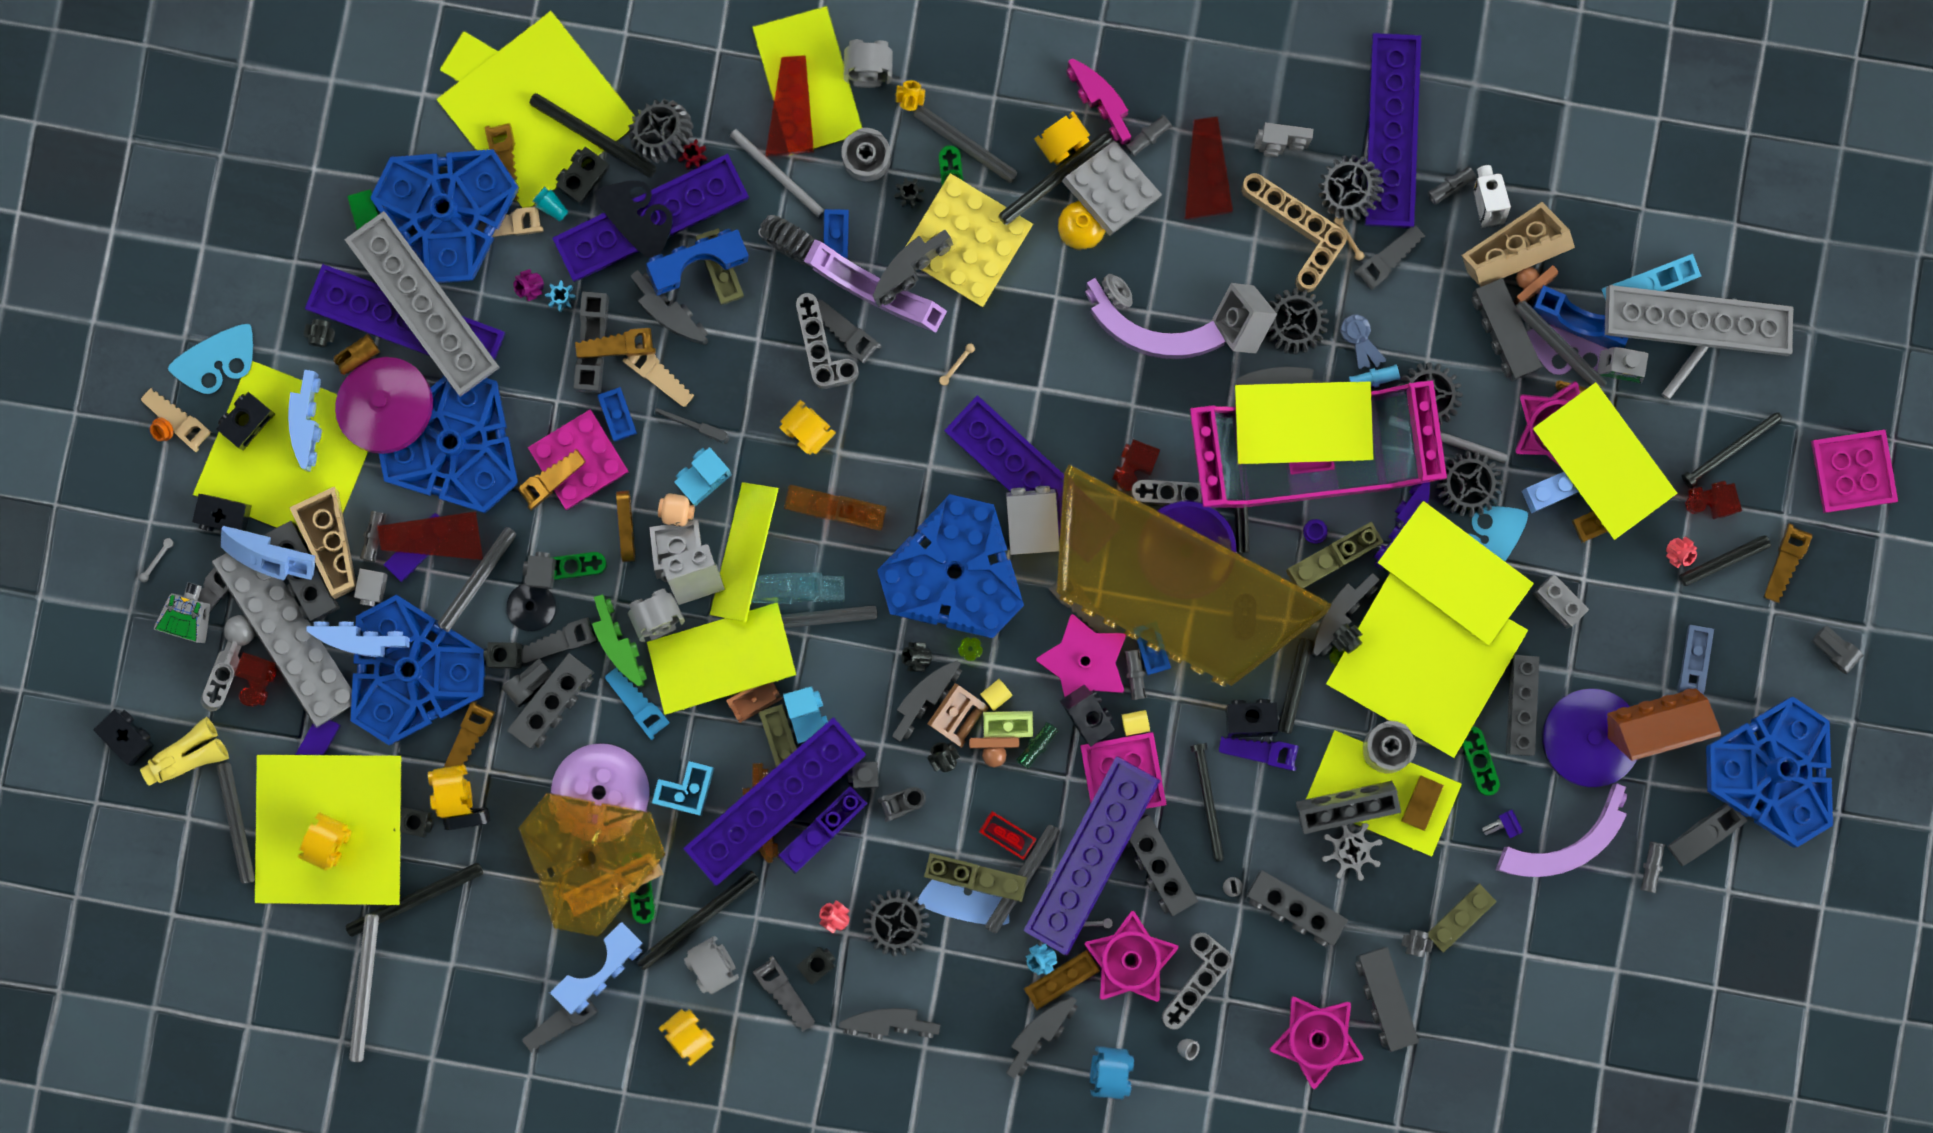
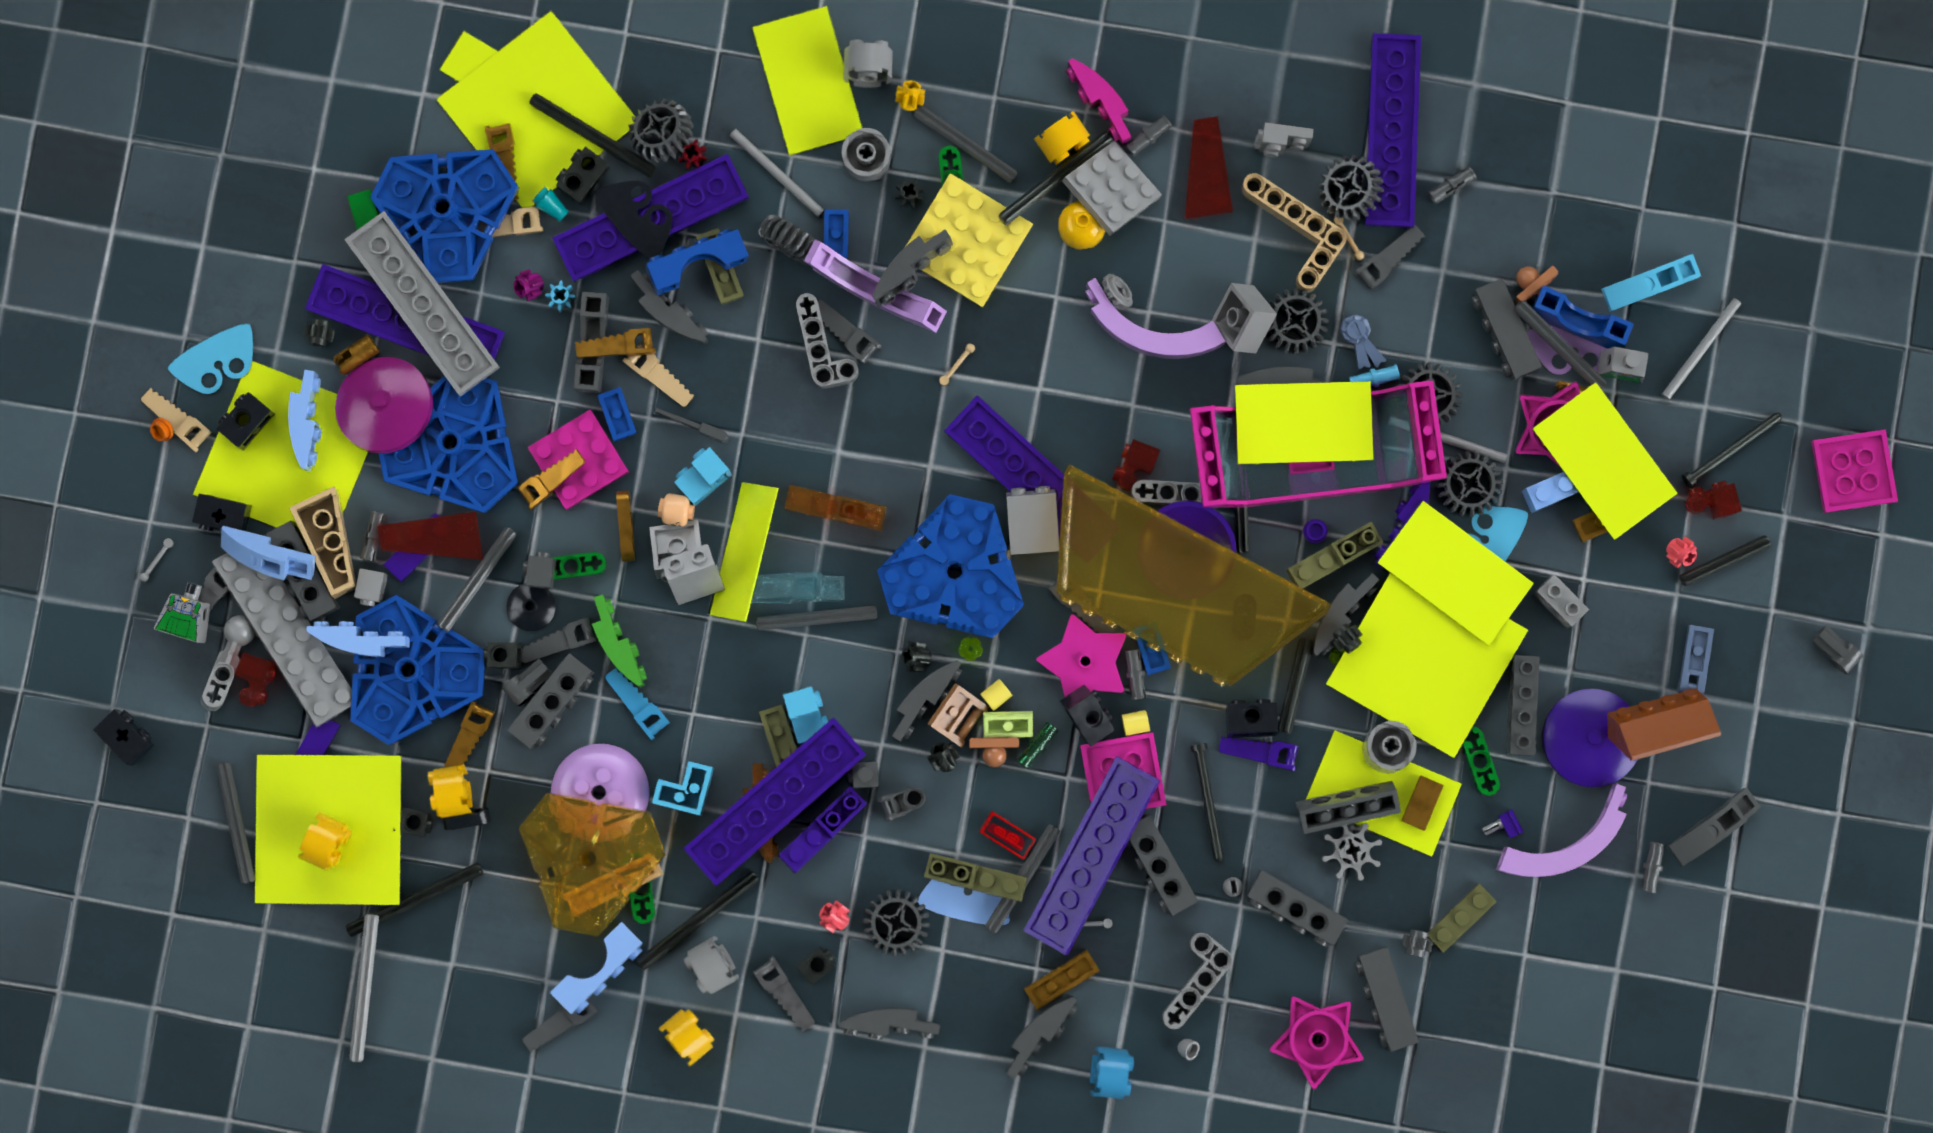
(172, 760): light yellow piece -> none
(655, 615): light grey brick -> none
(721, 659): neon yellow piece -> none
(753, 701): nougat hinge -> none
(791, 114): clear red wing -> none
(807, 428): yellow brick -> none
(1041, 959): medium azure gear -> none
(1149, 955): dark pink plate -> none
(1491, 197): white torso -> none
(1518, 245): tan wedge -> none
(1698, 320): light grey plate -> none
(1749, 773): blue plate -> none
(1786, 562): pearl gold piece -> none

